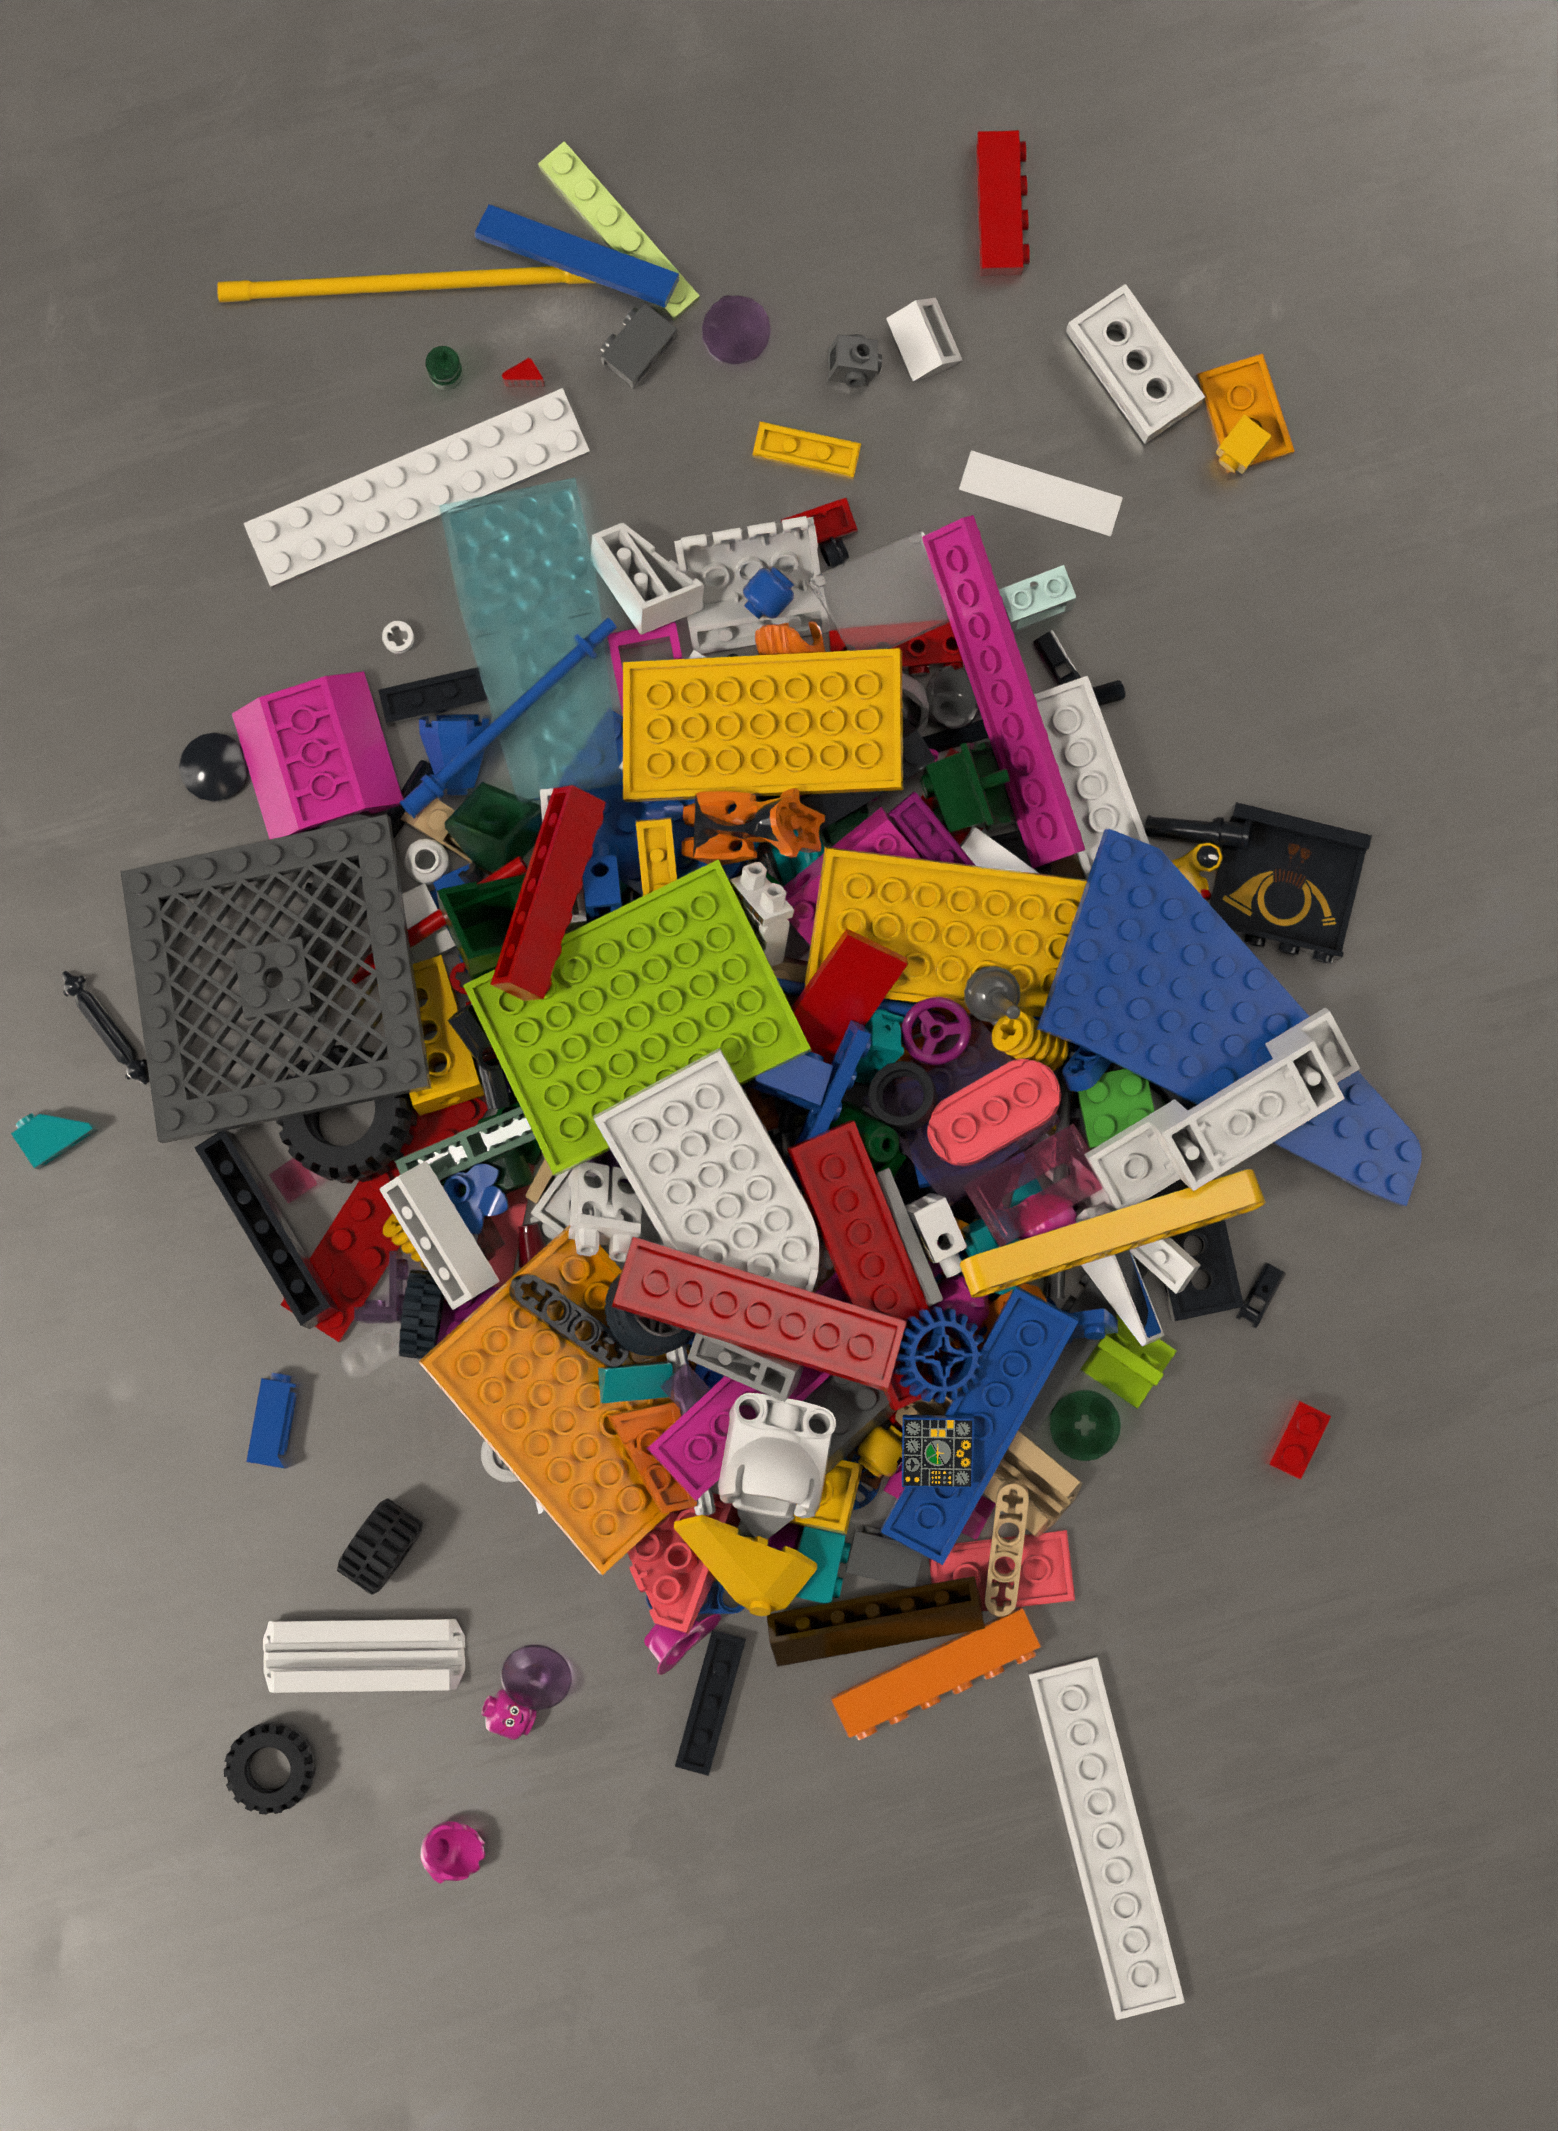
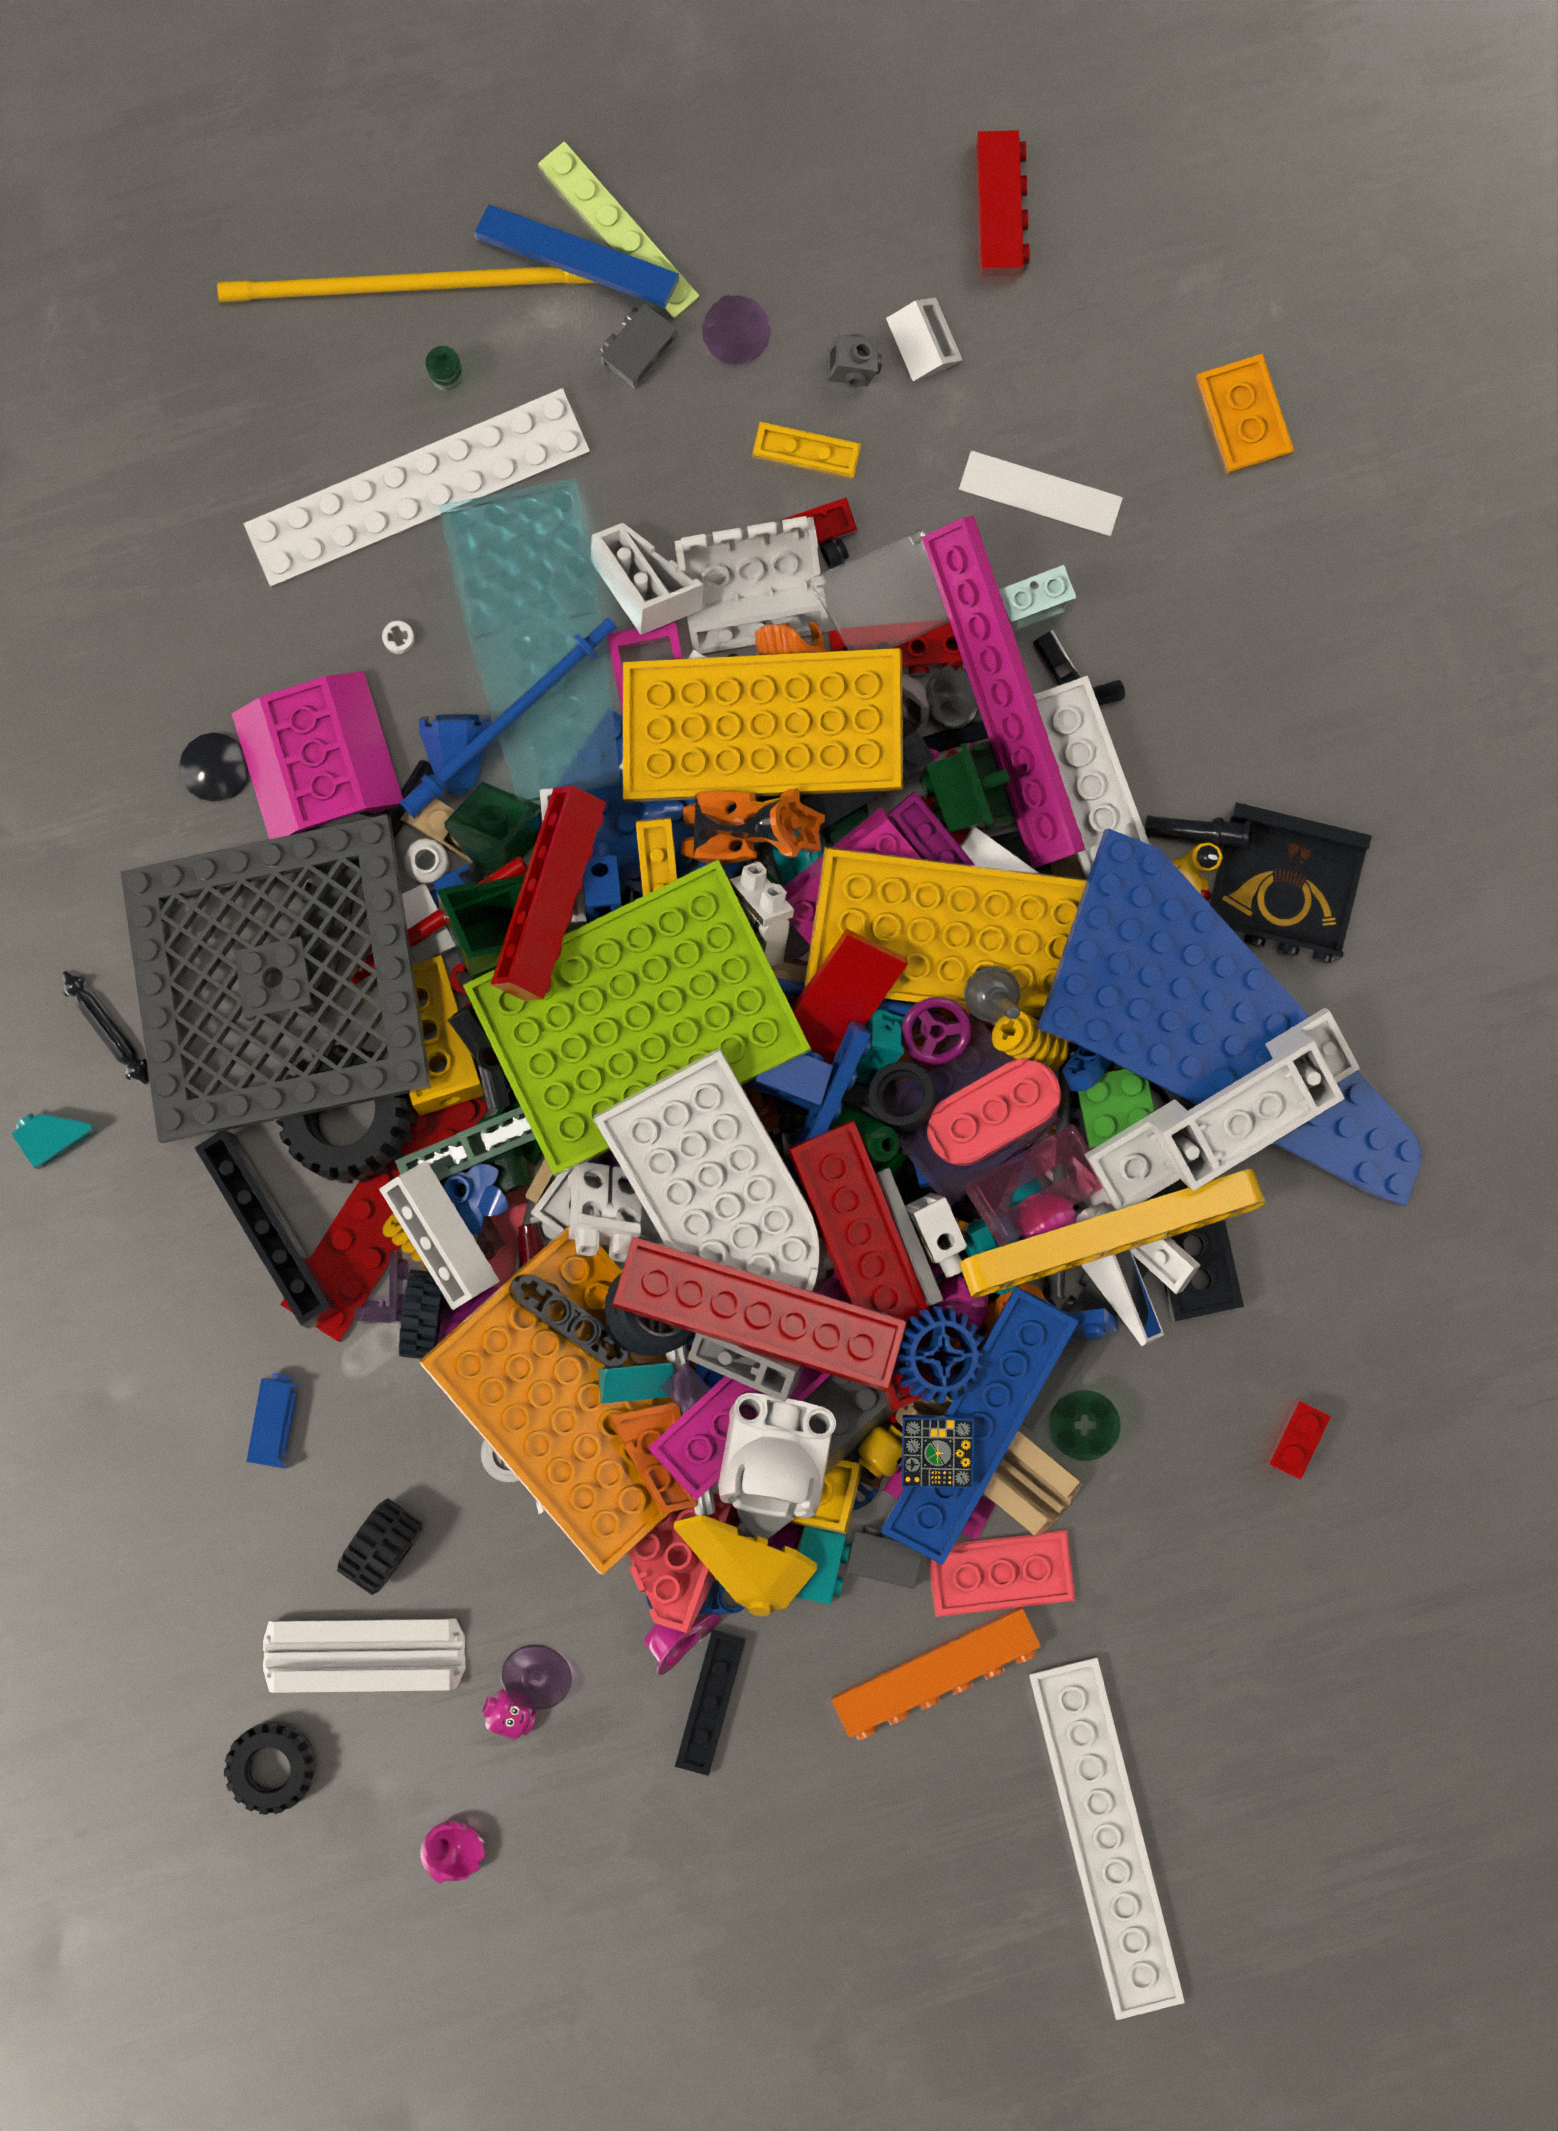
(293, 1180): clear pink plate -> none
(432, 696): black plate -> none
(523, 375): red slope -> none
(768, 593): blue head -> none
(875, 1621): dark brown brick -> none
(1003, 1547): tan beam -> none
(1126, 1366): lime bracket -> none
(1141, 341): white brick -> none
(1242, 445): yellow brick -> none
(1264, 1290): black bar -> none

